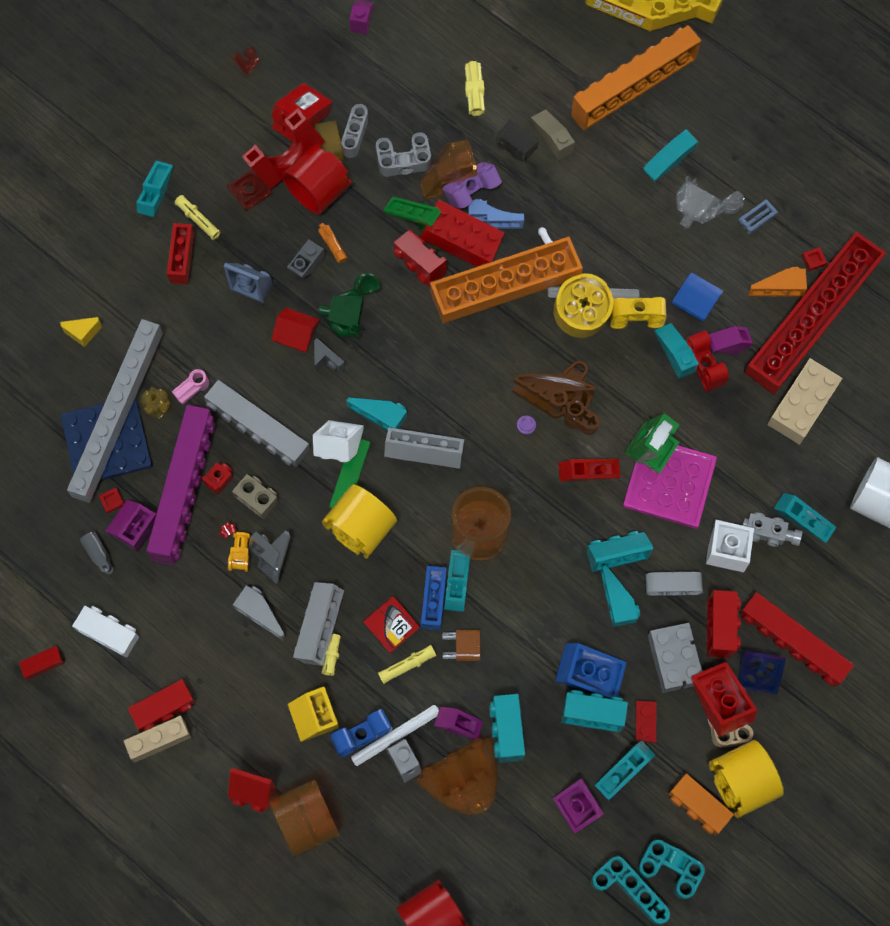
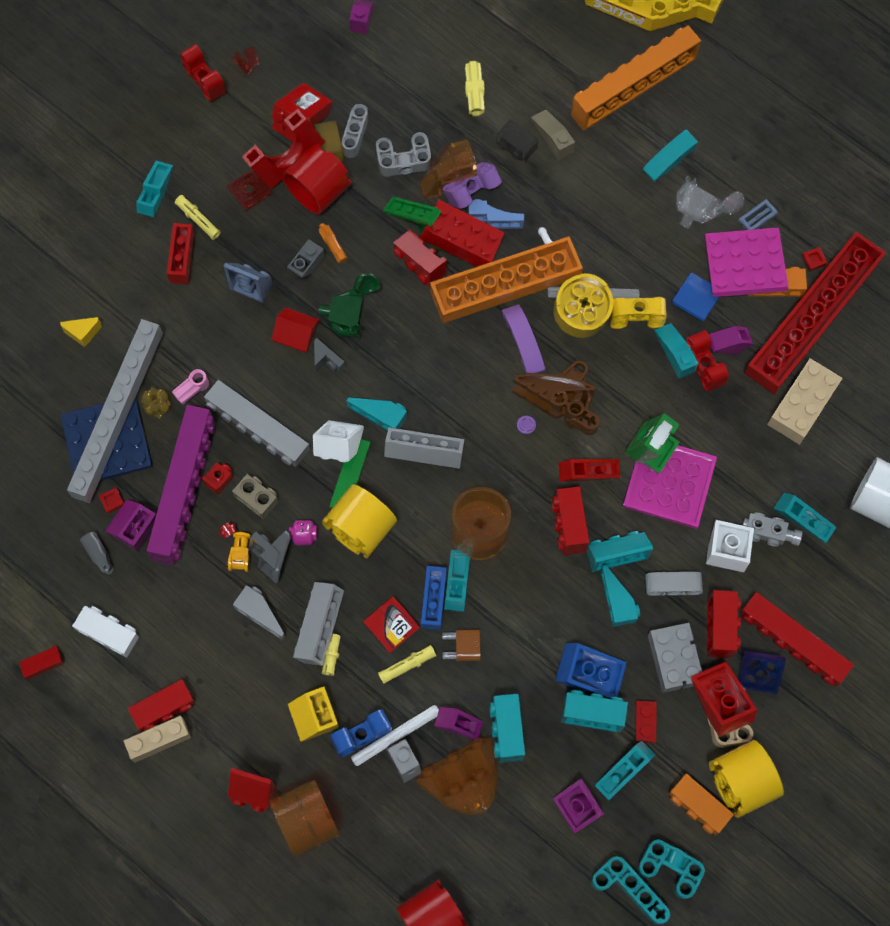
(207, 81): none -> red beam
(303, 532): none -> dark pink head
(524, 339): none -> medium lavender slope
(570, 521): none -> red brick
(746, 262): none -> dark pink plate

